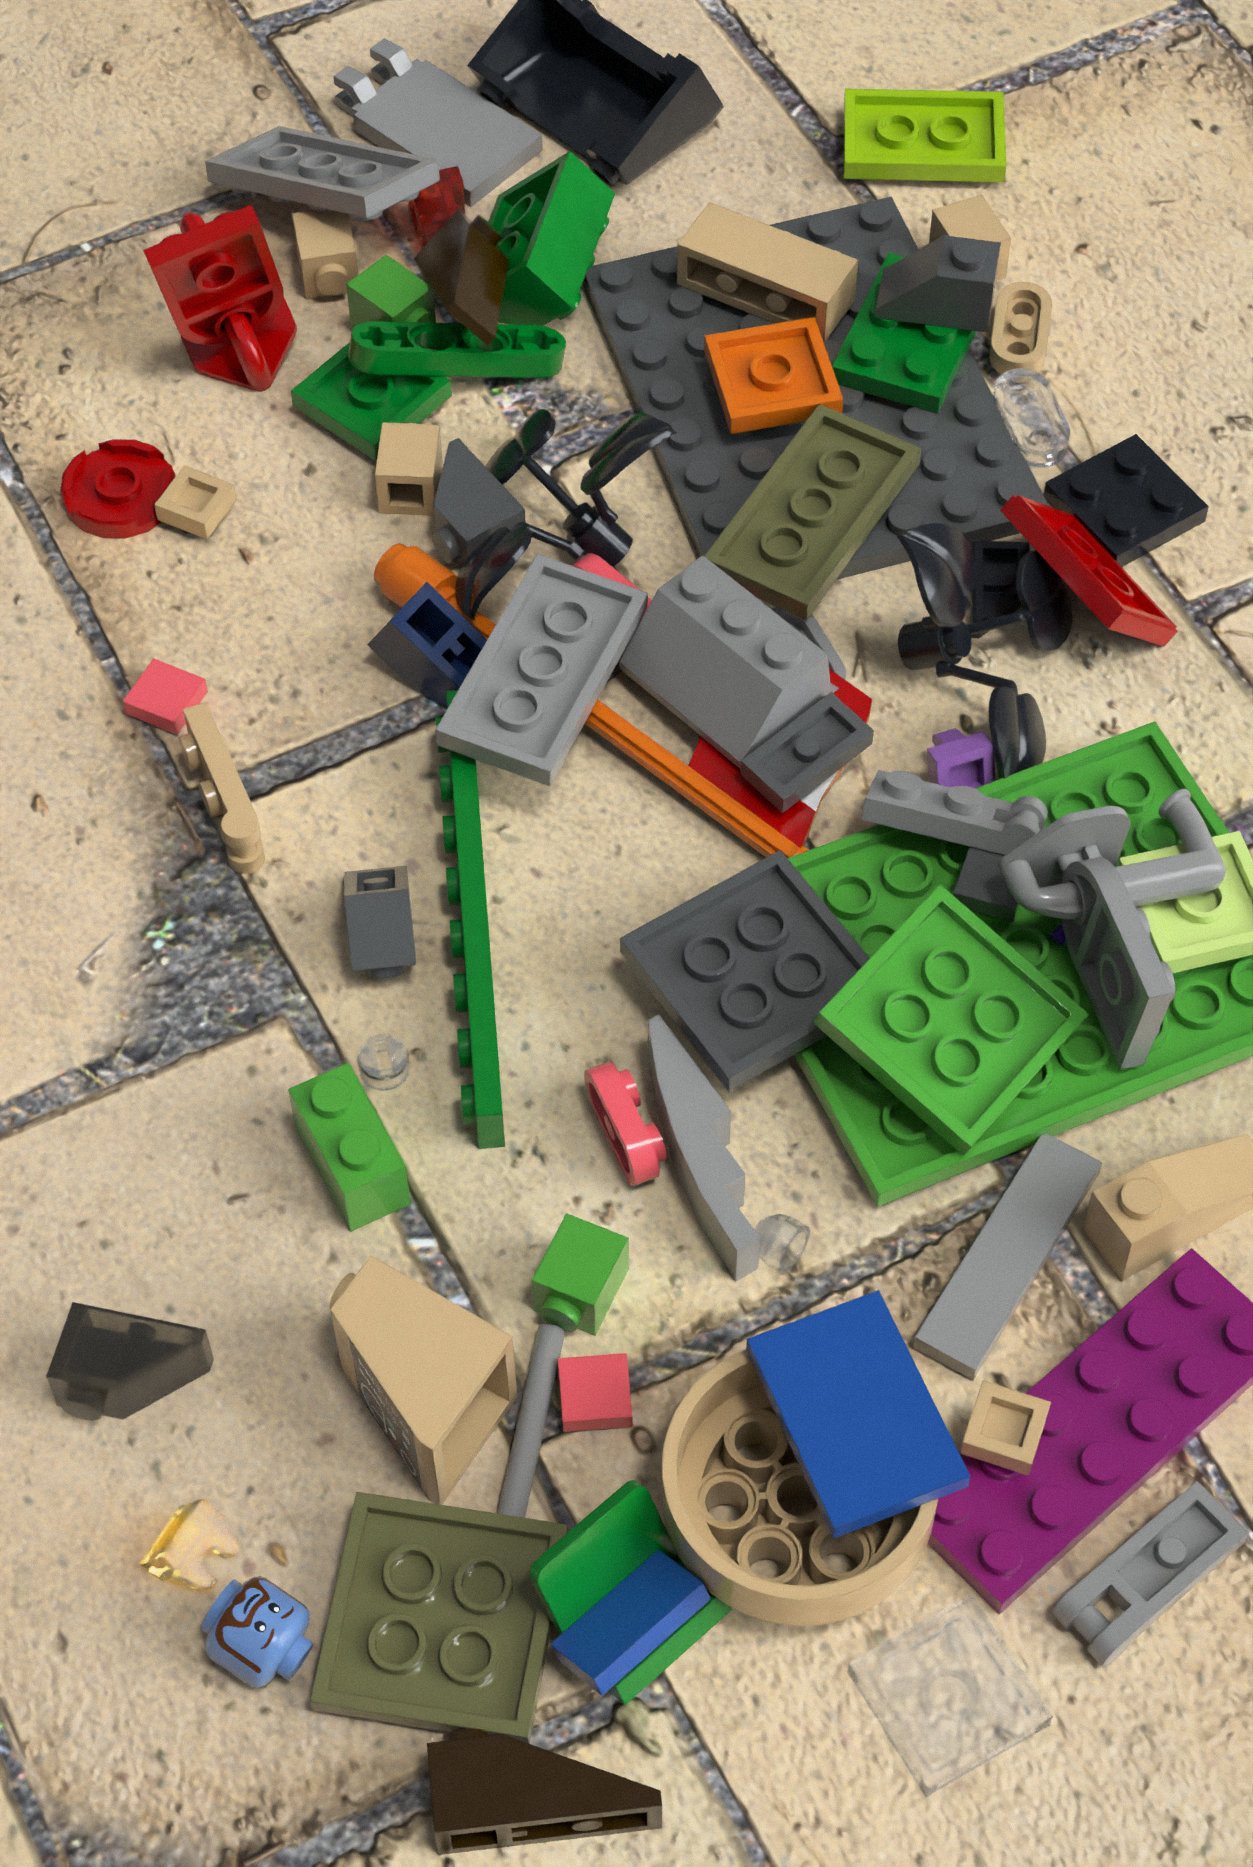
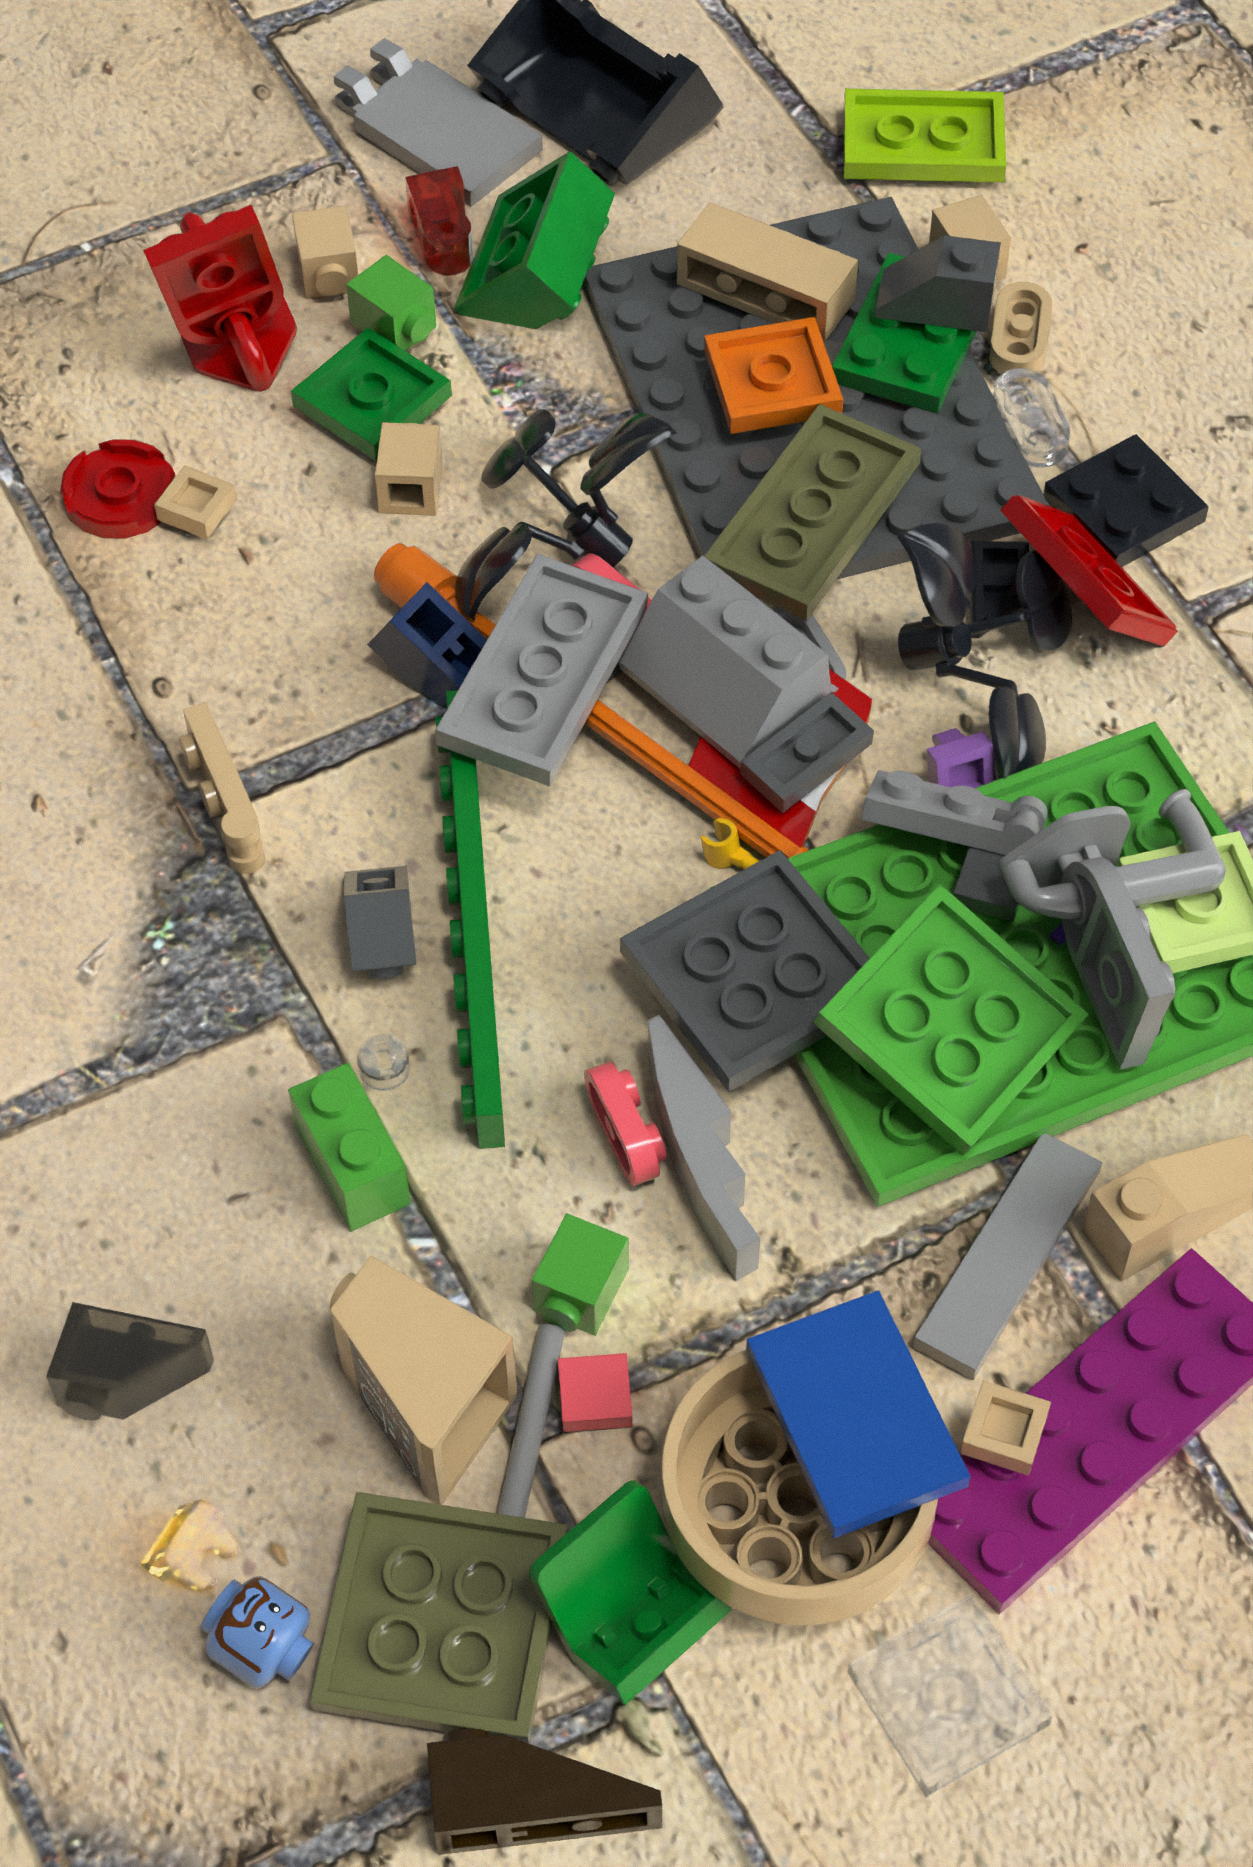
(163, 694): coral tile -> none
(323, 172): light grey plate -> none
(401, 350): green beam -> none
(467, 272): dark brown slope -> none
(469, 505): dark grey slope -> none
(630, 1622): blue tile -> none
(728, 851): none -> yellow hand
(781, 1241): clear hinge -> none
(1151, 1572): light grey plate -> none

